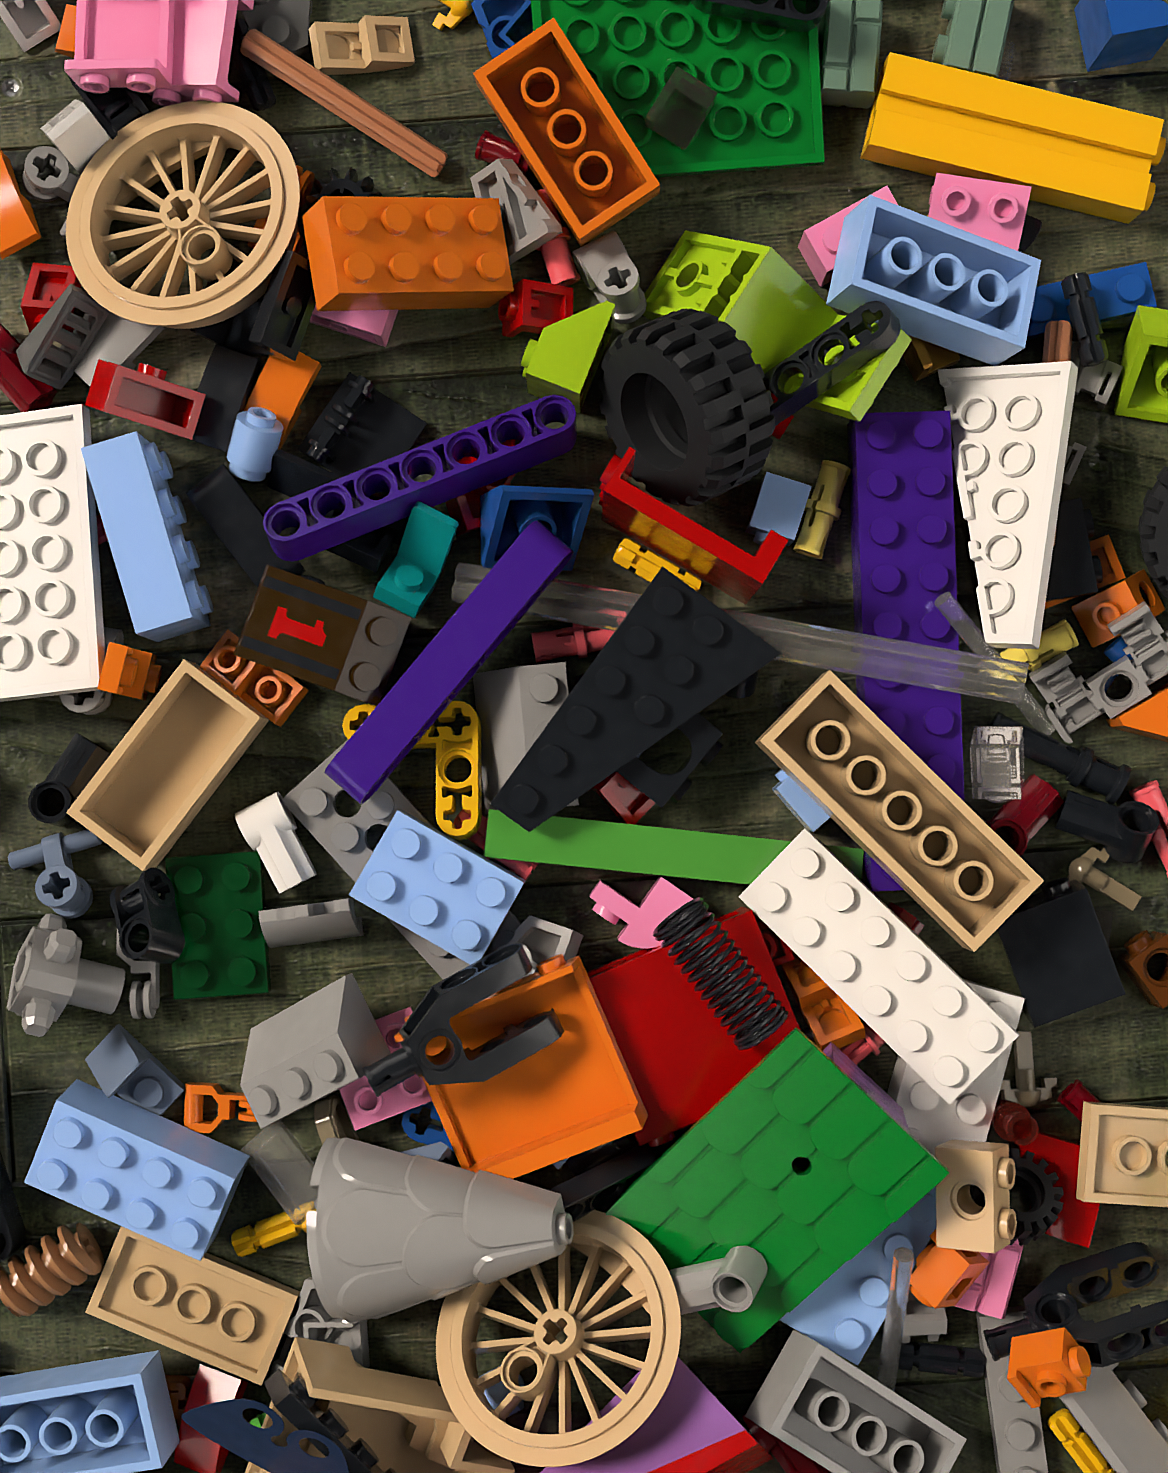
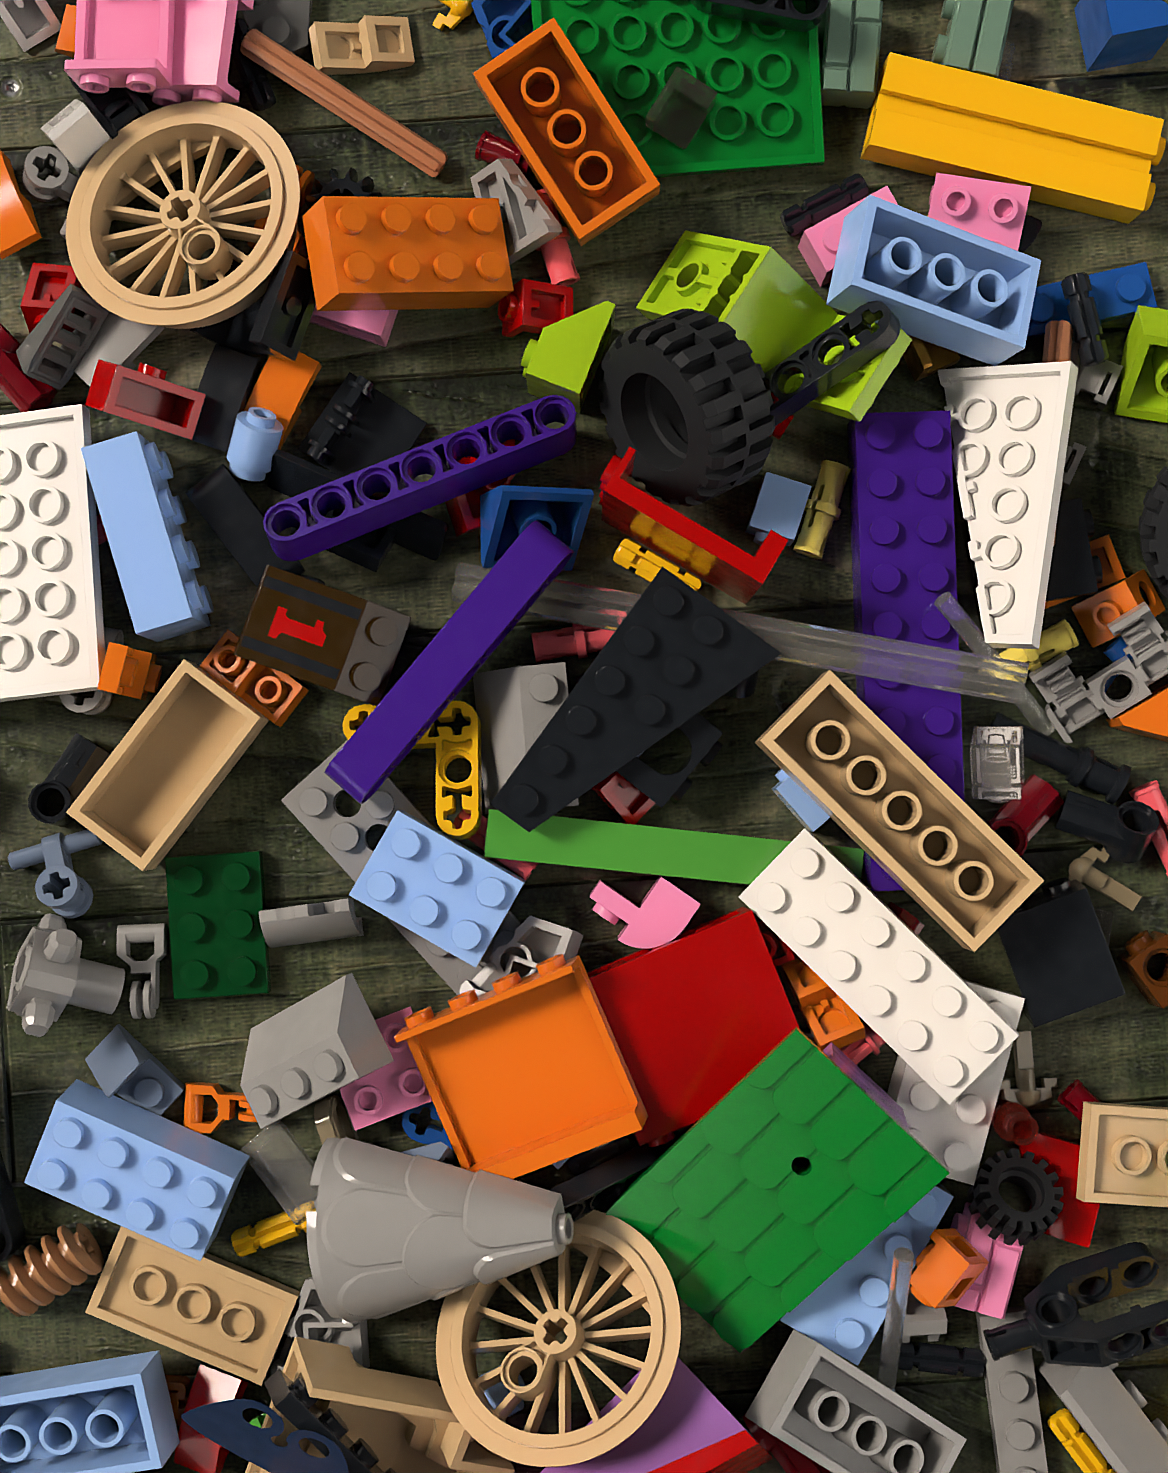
(148, 922): black piece -> none
(271, 831): white piece -> none
(418, 561): teal bracket -> none
(433, 1017): black piece -> none
(611, 276): light grey piece -> none
(721, 1282): light grey piece -> none
(753, 1030): black piece -> none
(824, 204): none -> black axle
(959, 1219): tan brick -> none
(1047, 1365): orange brick -> none

